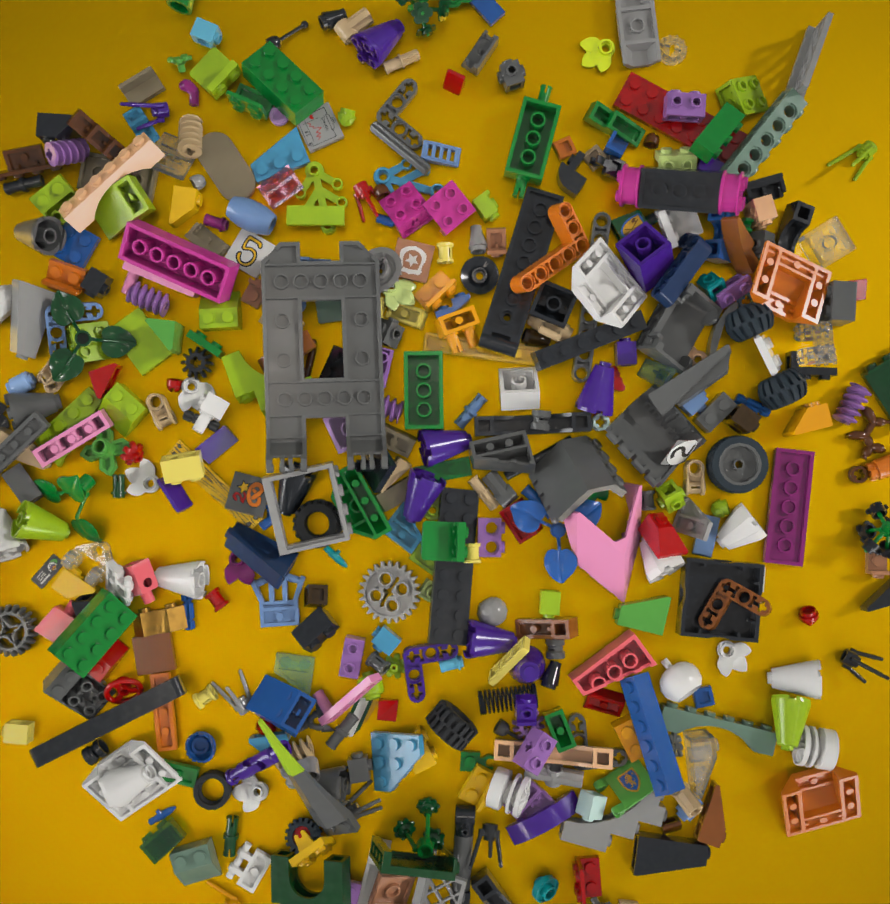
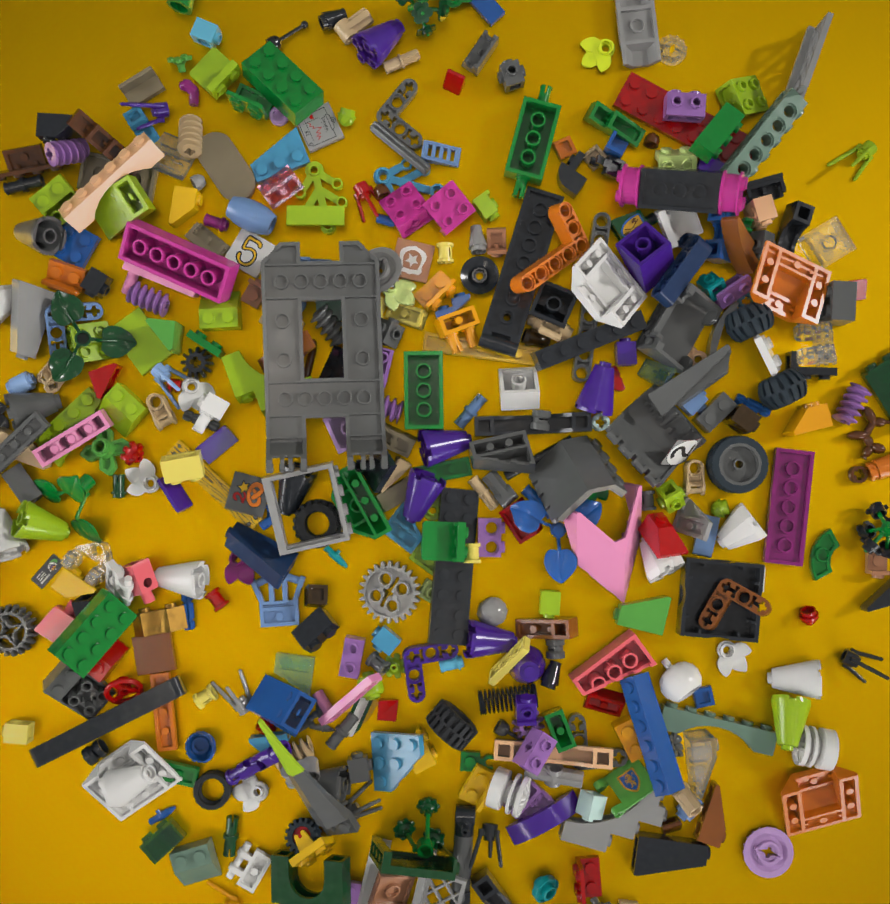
(163, 374): none -> light blue plant
(328, 324): none -> dark grey piece
(772, 864): none -> lavender gear
(821, 554): none -> green tile

